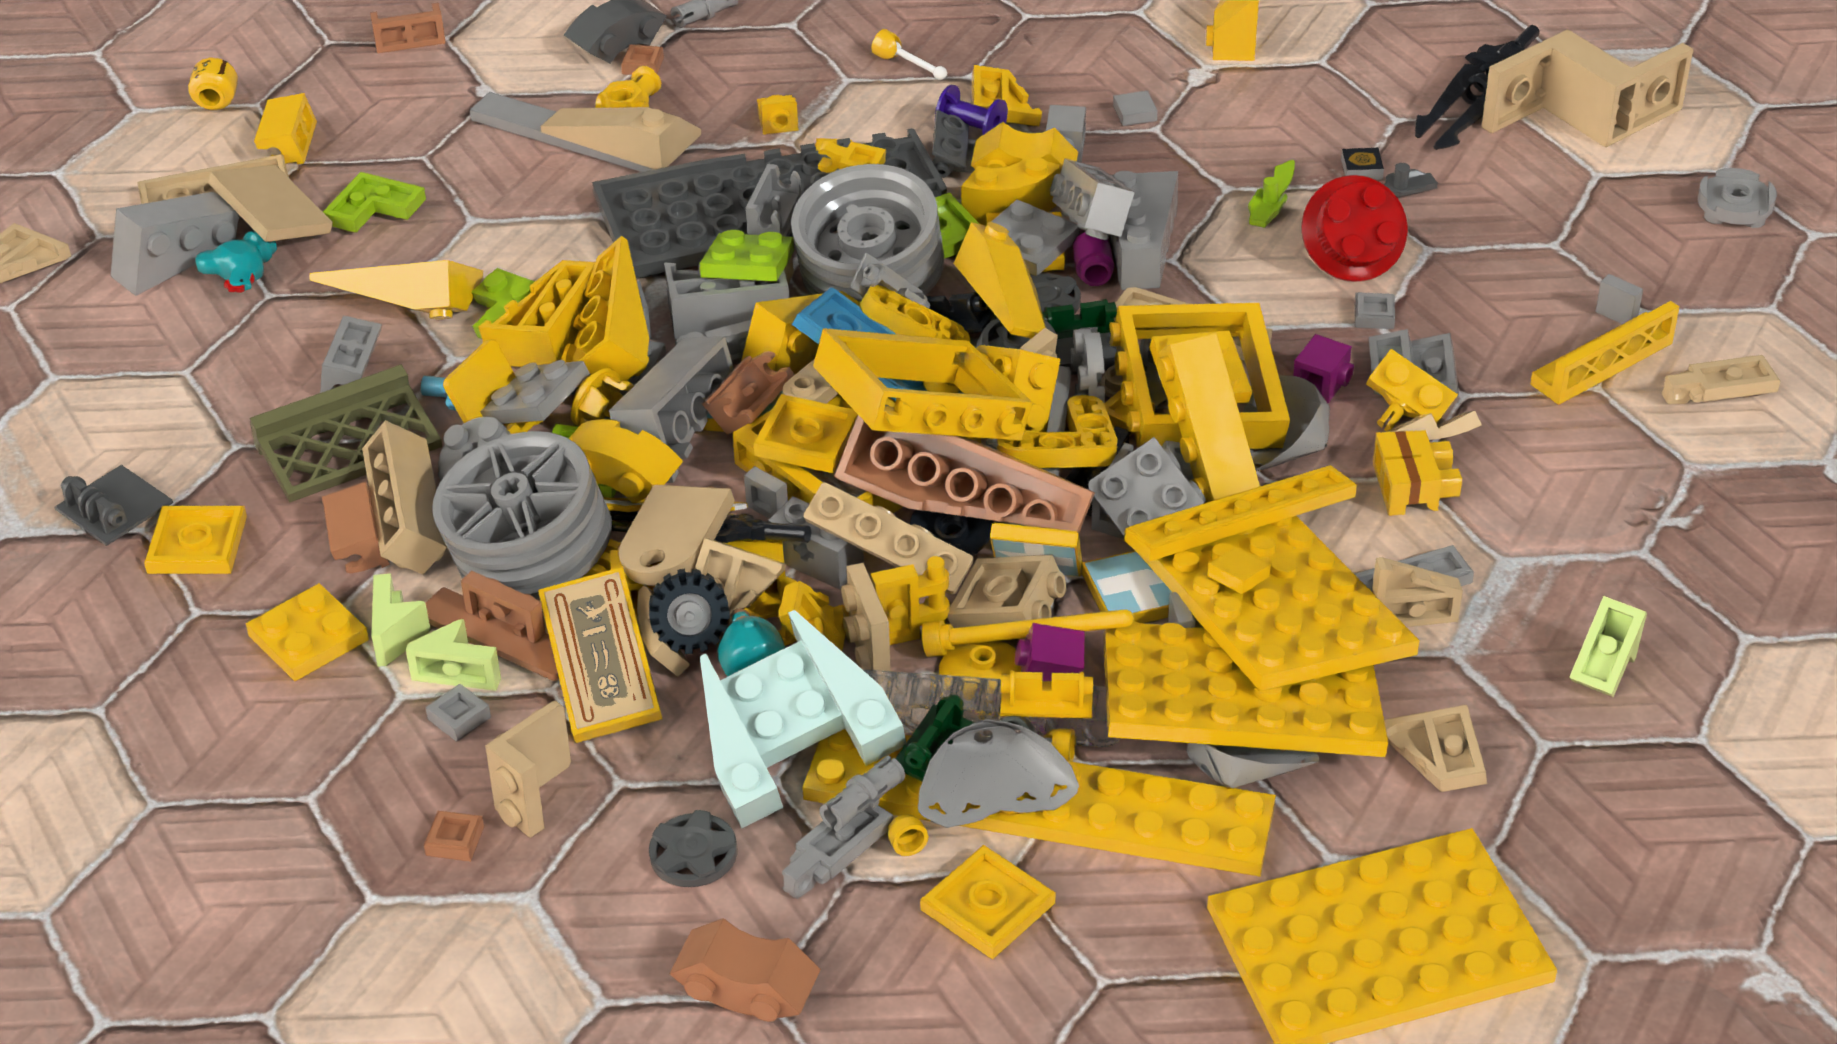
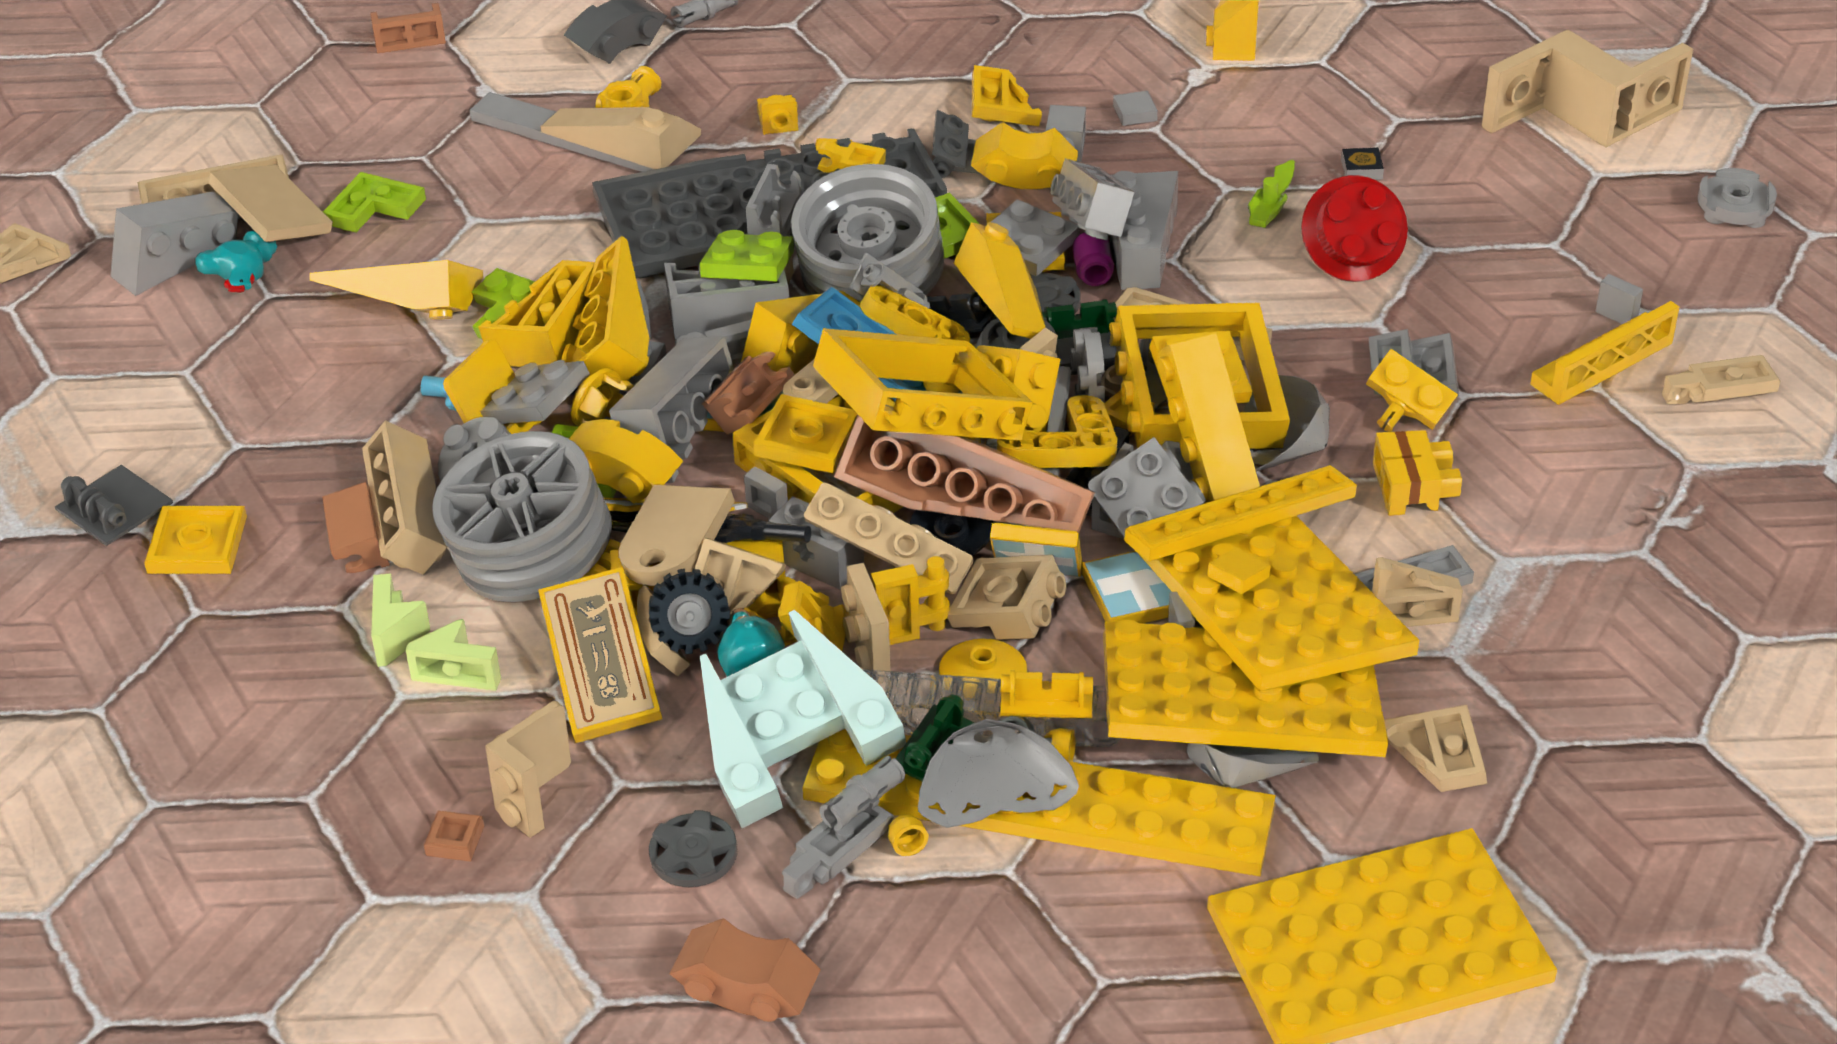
(213, 83): yellow head -> none
(288, 126): yellow hinge -> none
(307, 632): yellow plate -> none
(334, 412): olive fence -> none
(349, 352): light grey hinge -> none
(458, 712): light grey tile -> none
(498, 619): nougat bracket -> none
(642, 56): nougat tile -> none
(888, 45): hinge -> none
(942, 637): yellow piece -> none
(972, 114): dark purple piece -> none
(988, 901): yellow tile -> none
(997, 188): yellow brick -> none
(1051, 650): magenta brick -> none
(1325, 365): magenta brick -> none
(1374, 310): light grey tile -> none
(1409, 181): dark grey piece -> none
(1459, 424): tan slope -> none
(1460, 86): black sword -> none
(1609, 646): yellowish green slope -> none

